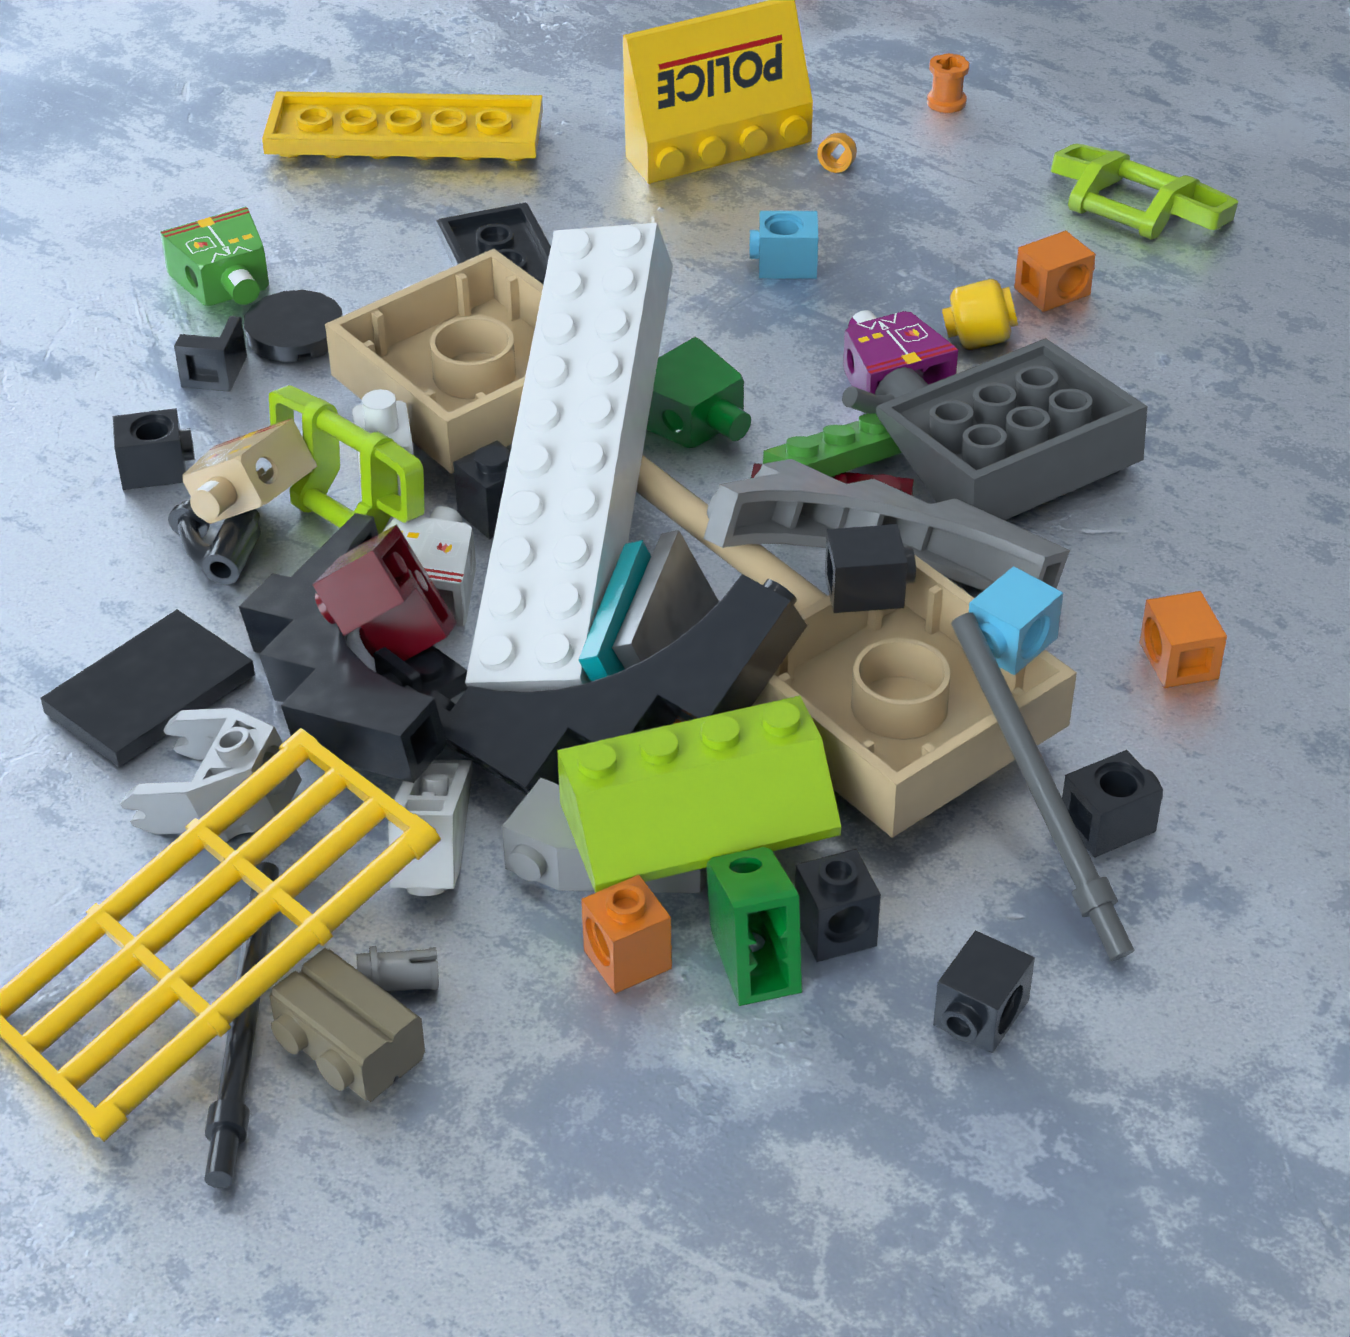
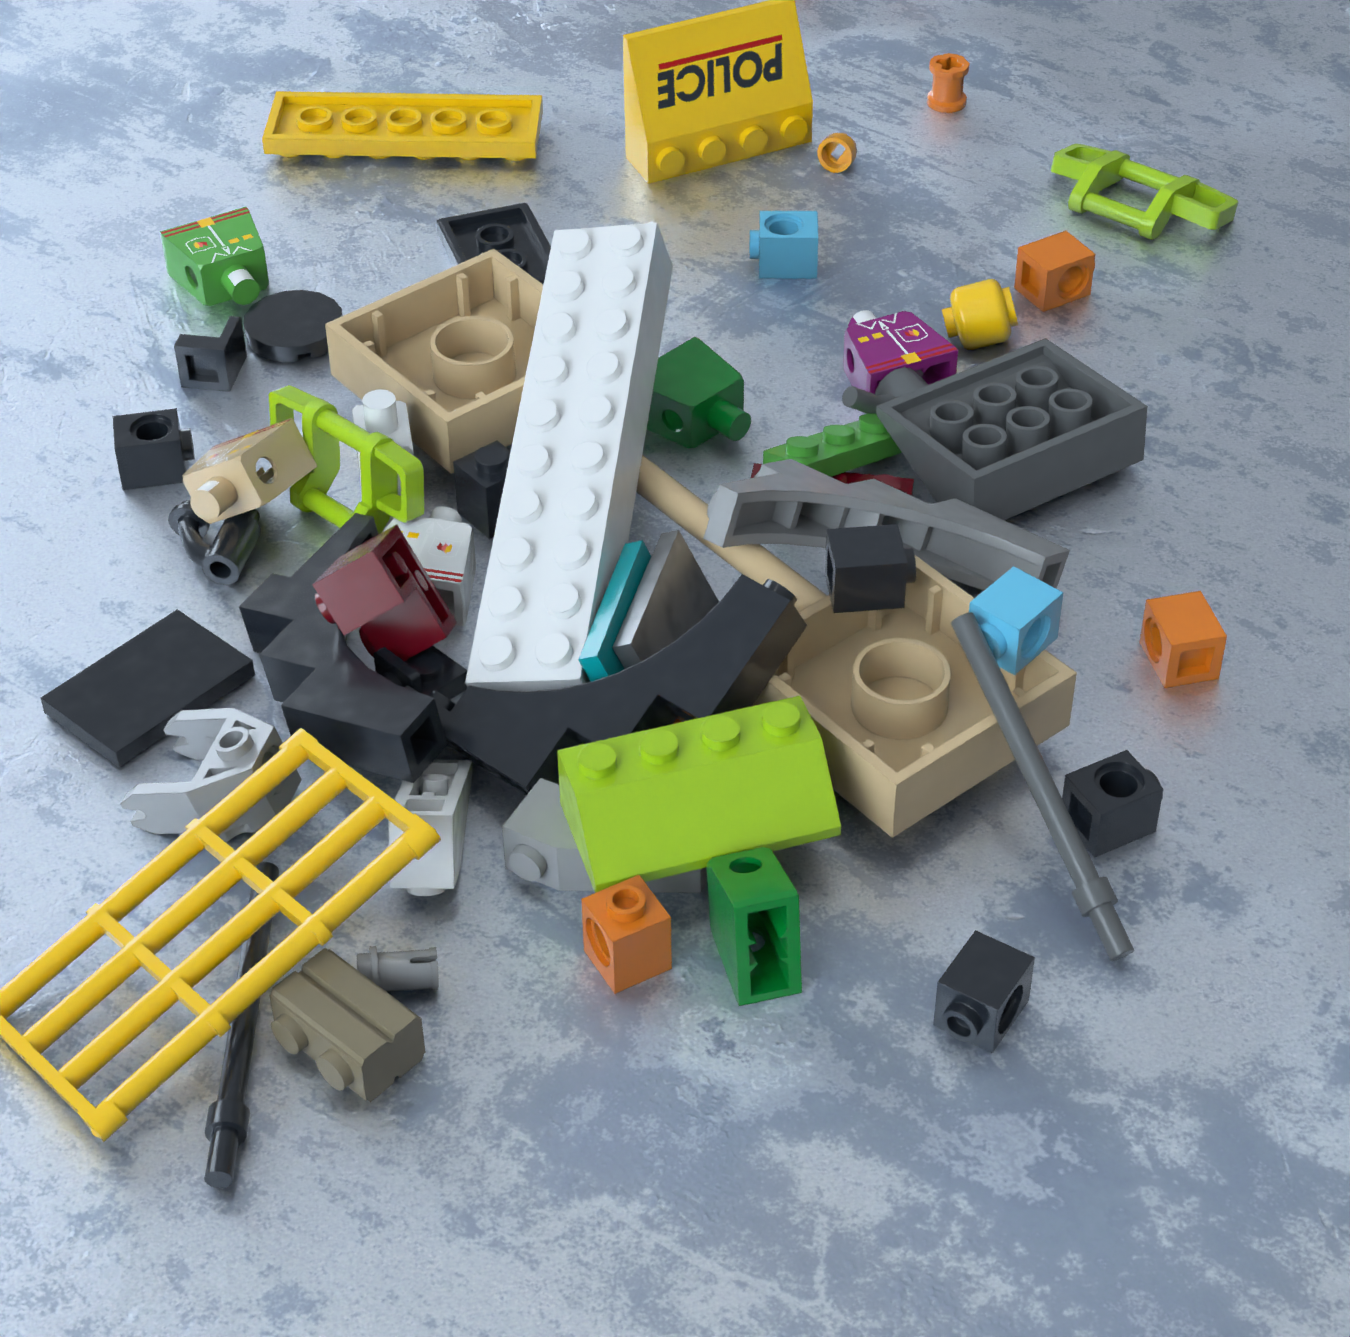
(837, 905): black brick -> none

